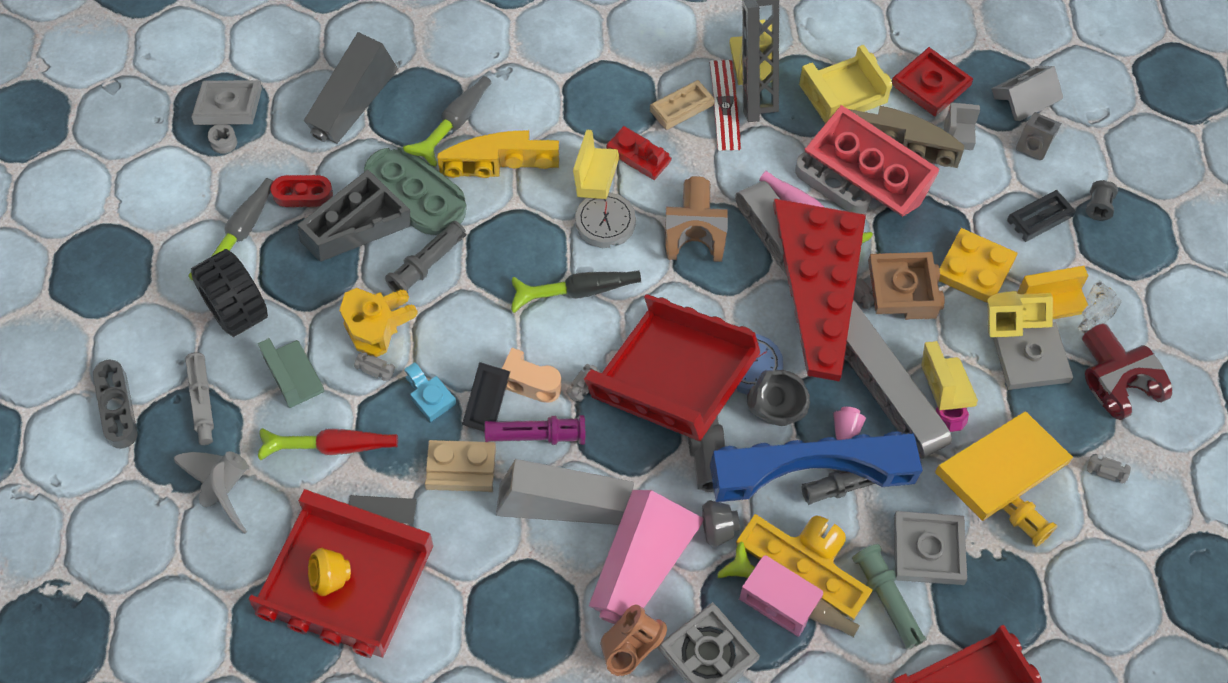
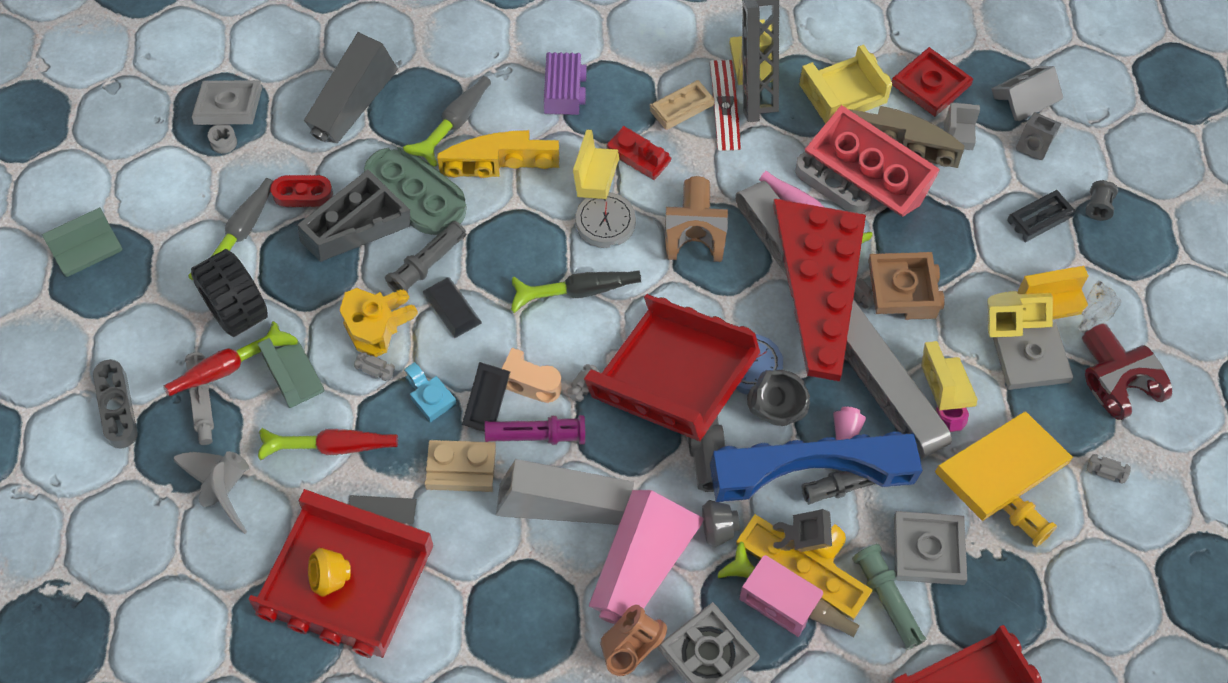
(82, 242): none -> sand green panel
(225, 362): none -> red piece
(452, 307): none -> black tile
(563, 83): none -> medium lavender brick
(807, 533): none -> dark grey plate
(976, 265): yellow plate -> none

